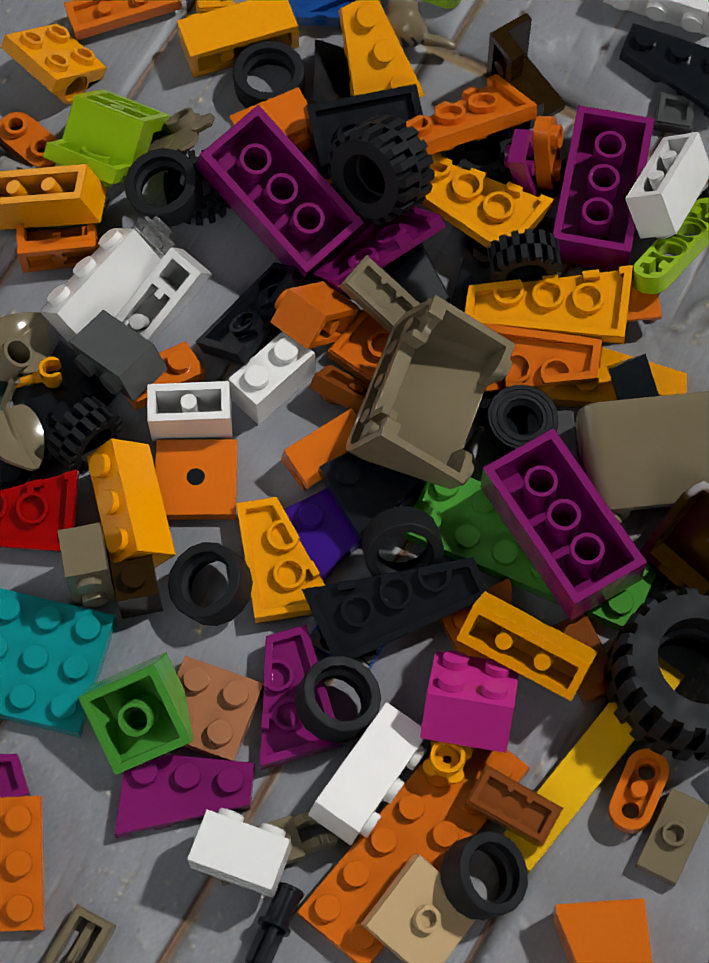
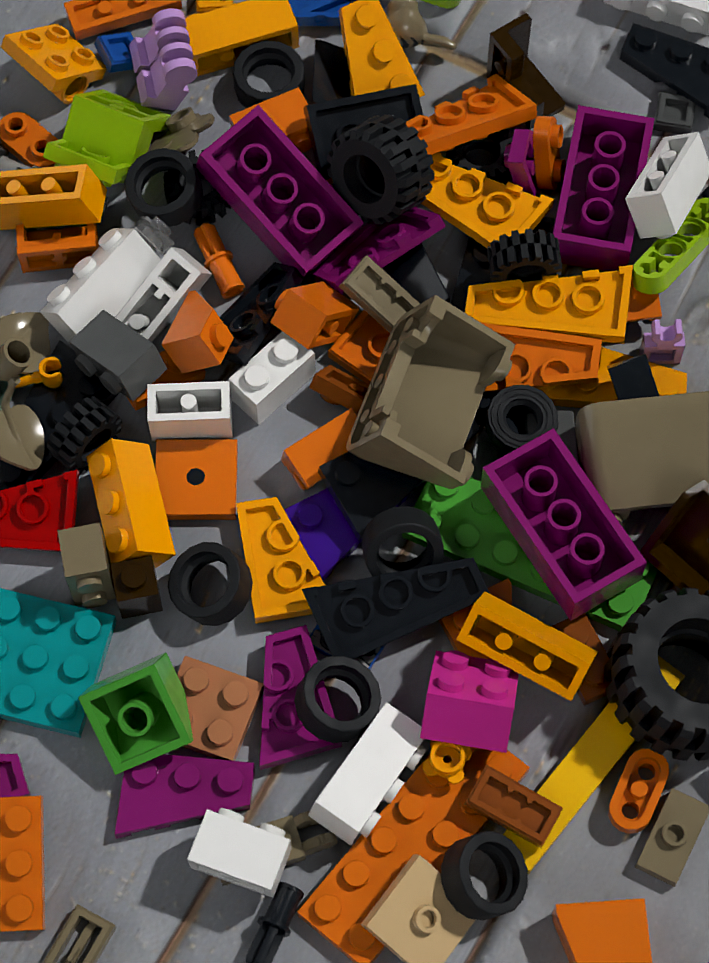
(115, 51): none -> blue tile
(164, 61): none -> lavender legs
(197, 336): none -> orange slope
(218, 261): none -> orange axle
(664, 344): none -> lavender plate

